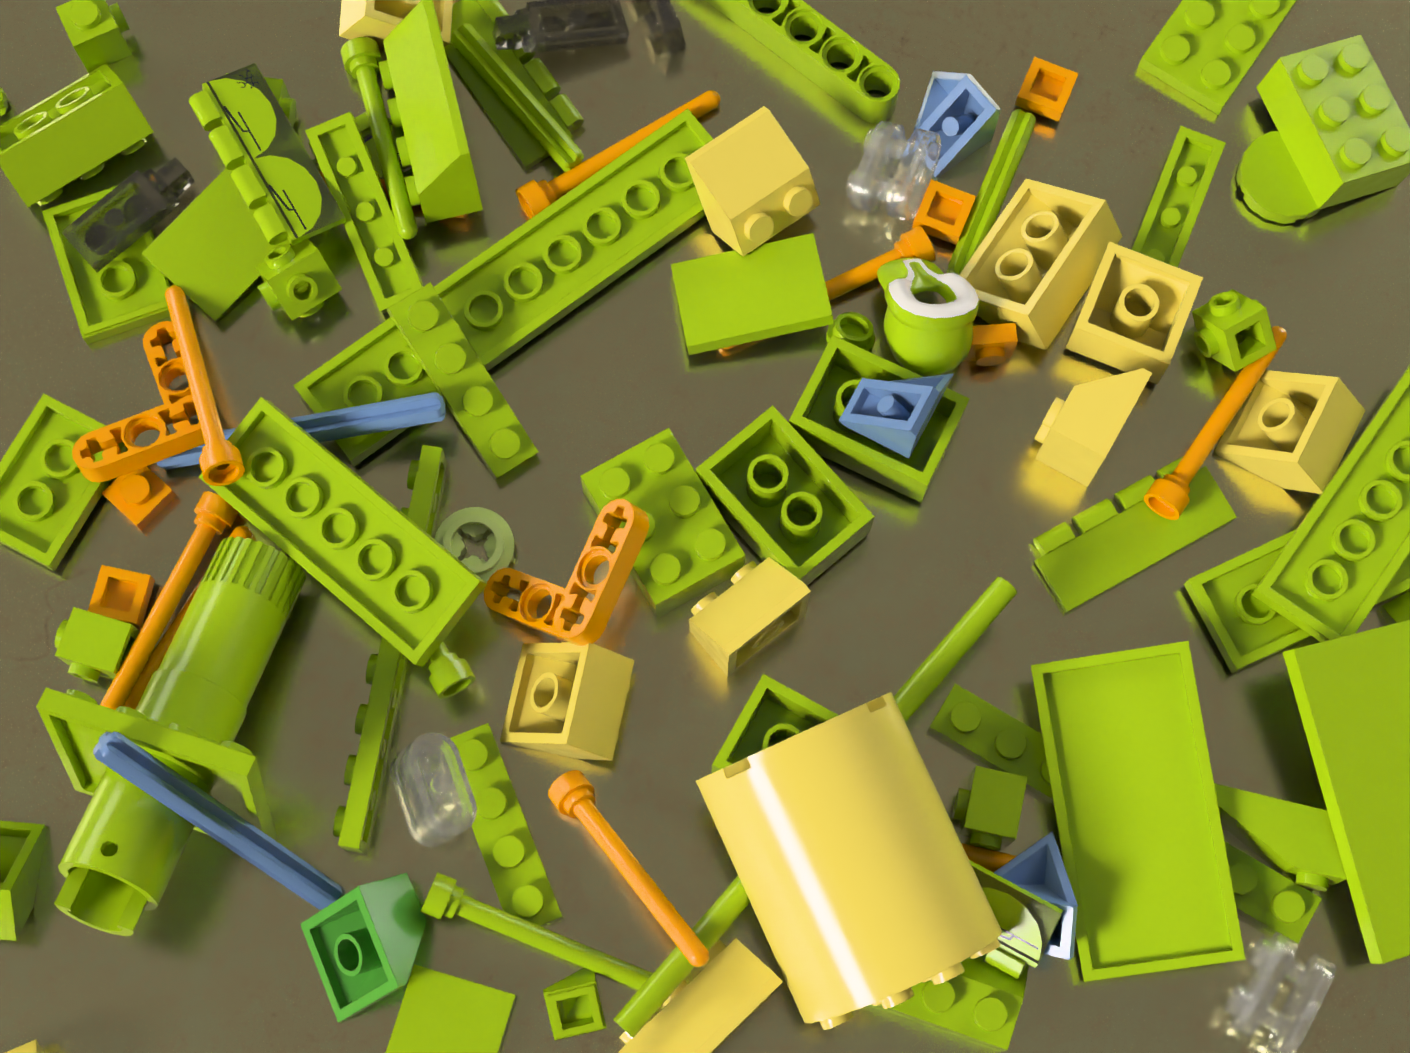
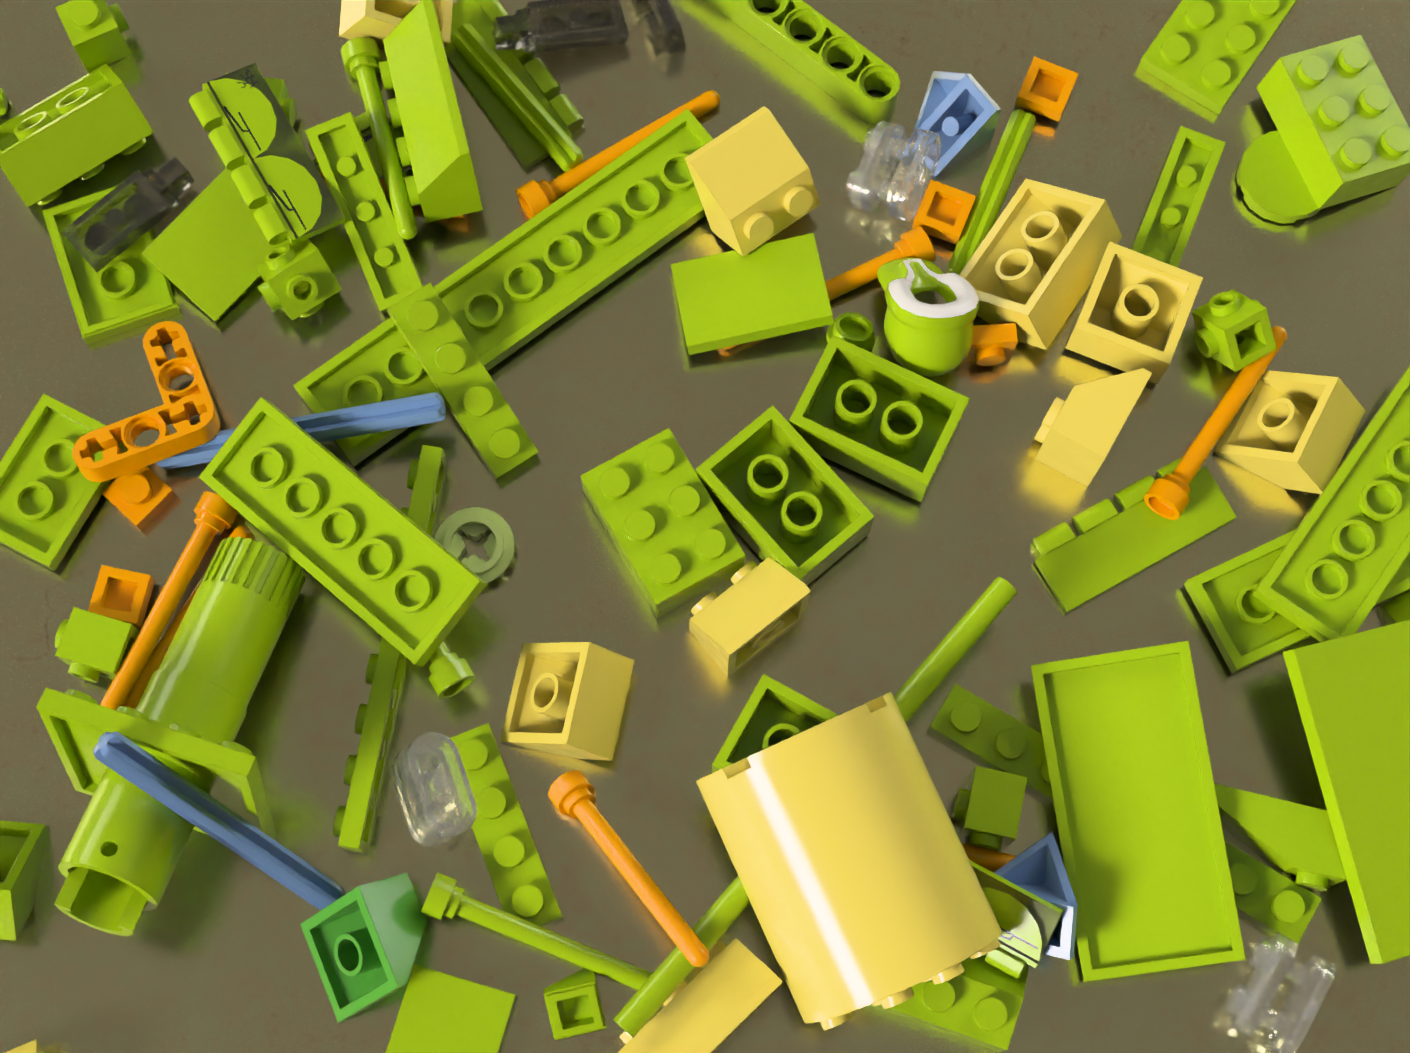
(219, 460): light orange piece -> none
(571, 601): light orange beam -> none
(894, 410): medium blue slope -> none

